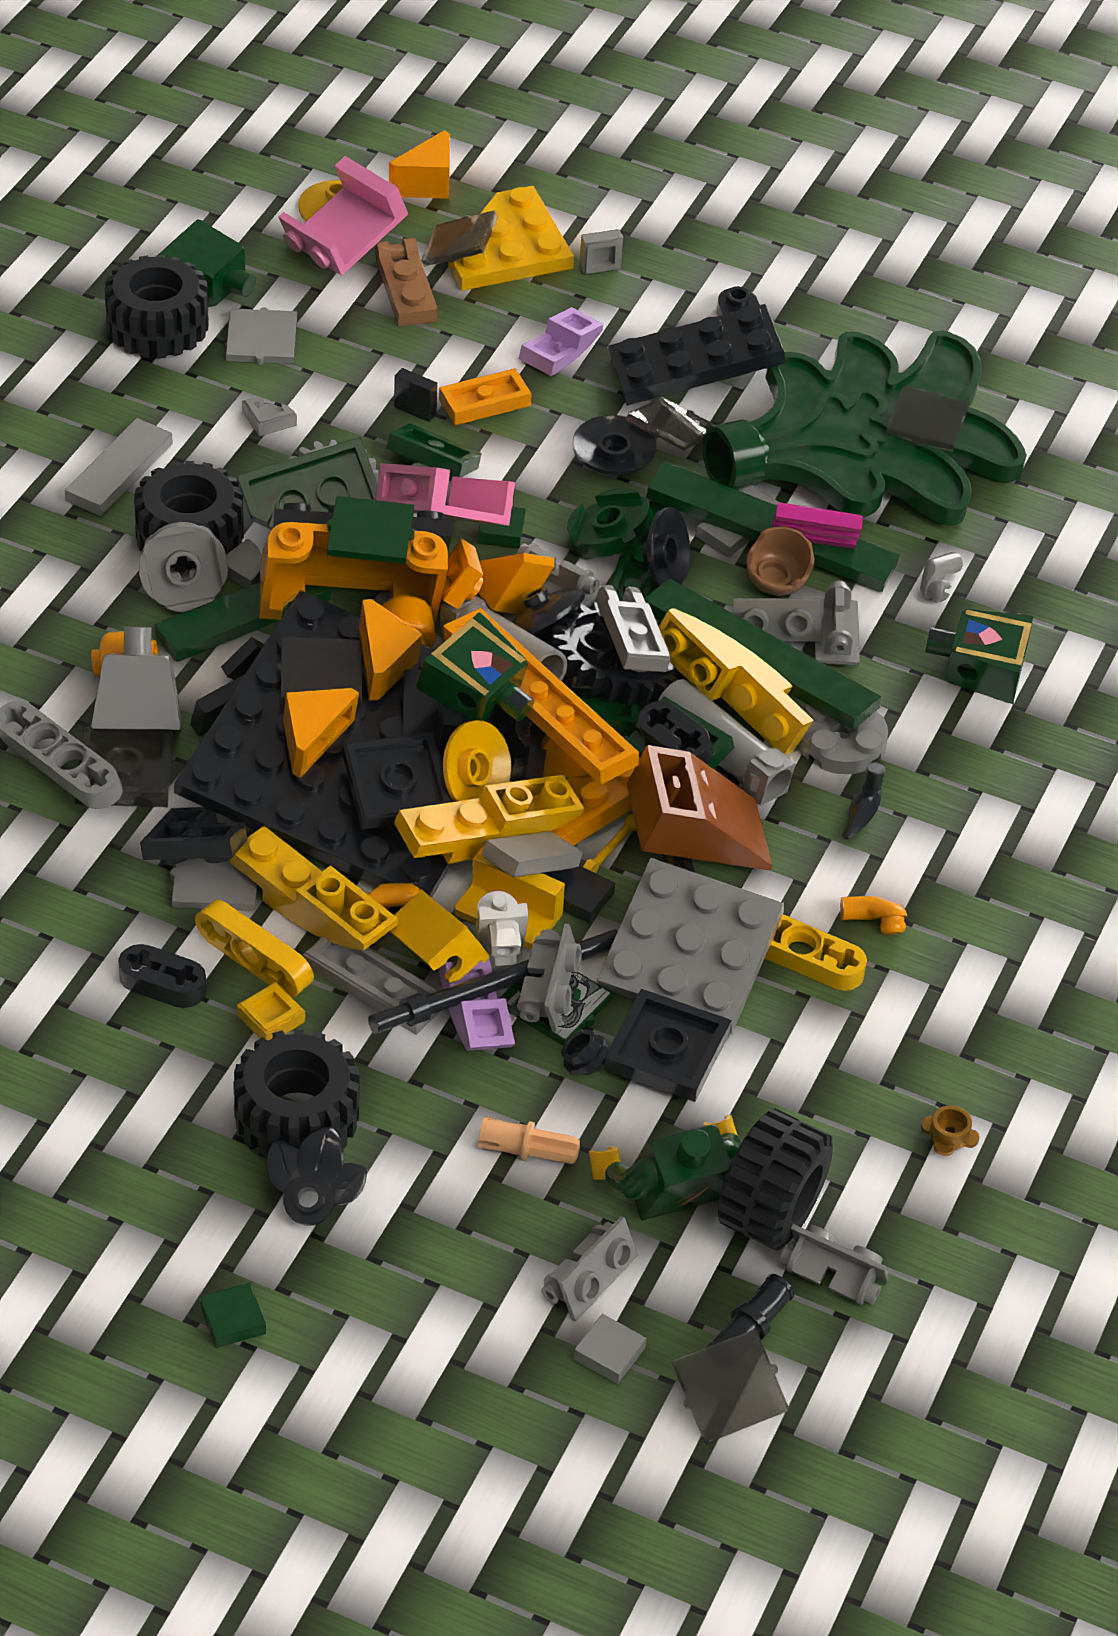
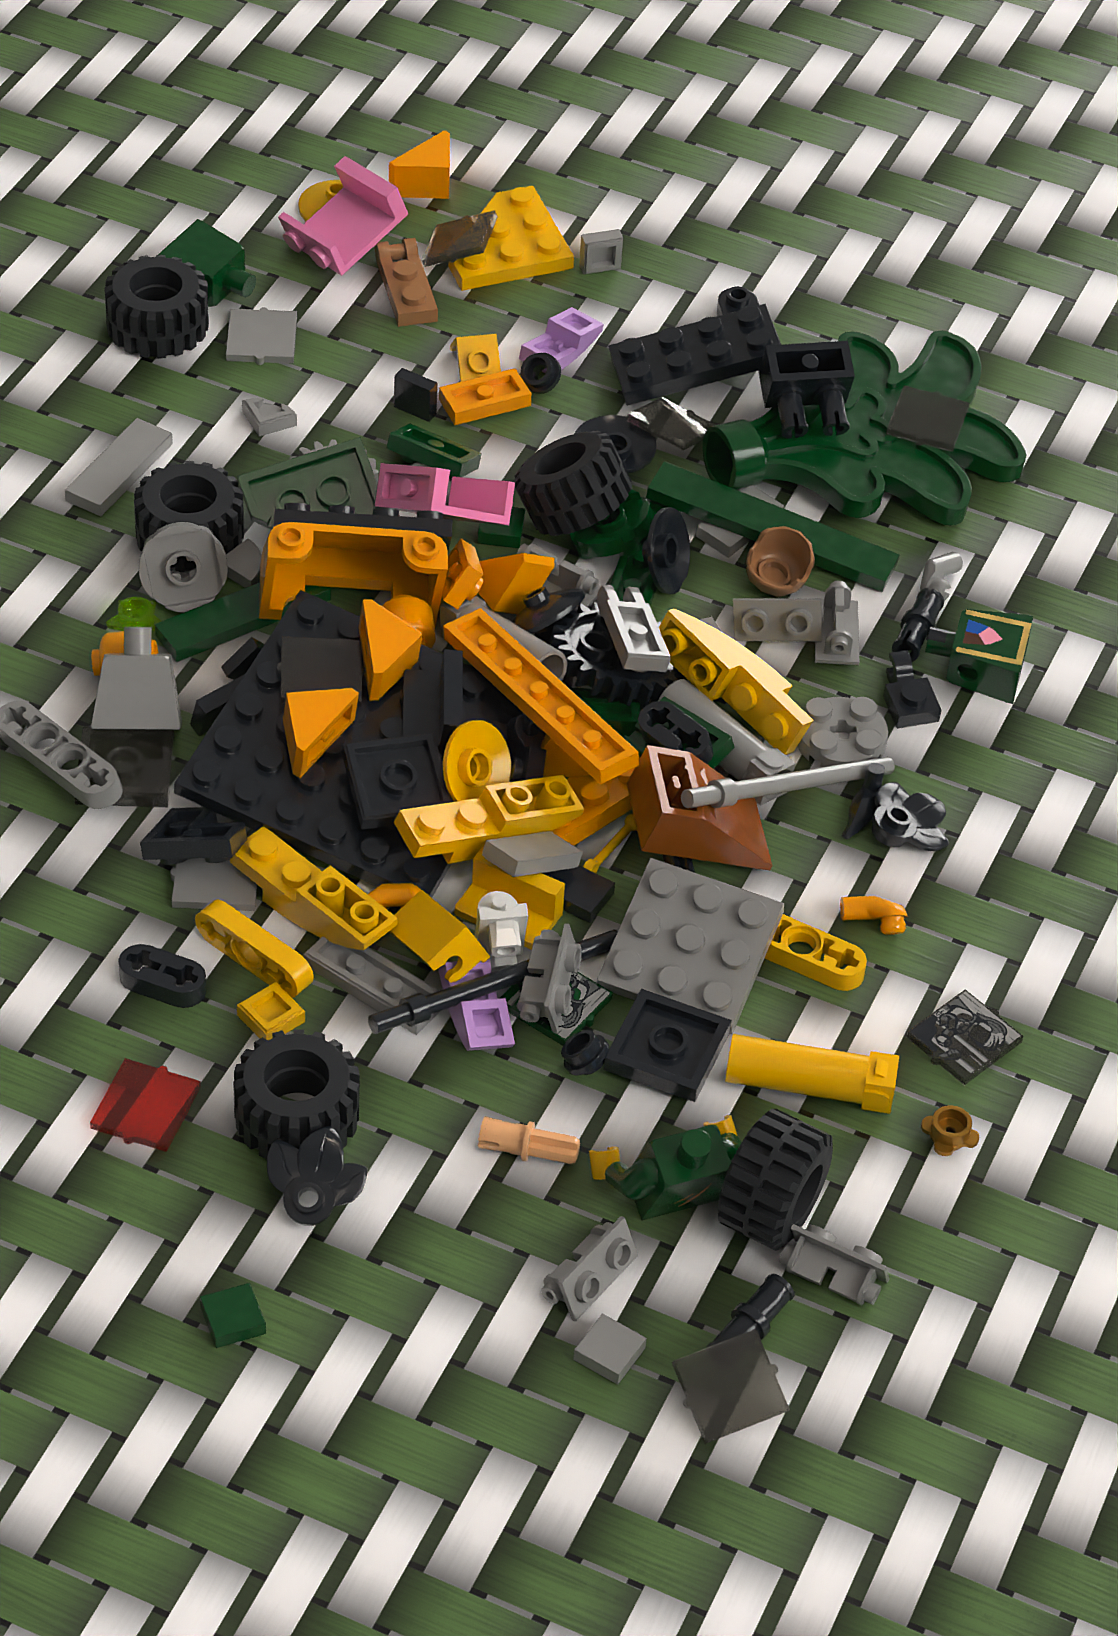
(131, 608): none -> clear neon green plate
(145, 1105): none -> clear red piece
(370, 530): dark green piece -> none
(476, 355): none -> yellow bracket
(477, 673): dark green torso -> none
(534, 365): none -> black plate
(572, 483): none -> black tyre
(727, 791): none -> light grey bar
(807, 376): none -> black brick
(810, 679): dark green tile -> none
(814, 1071): none -> yellow piece
(820, 525): dark pink tile -> none
(908, 818): none -> black plate
(909, 699): none -> black plate
(917, 623): none -> black pin
(964, 1037): none -> piece

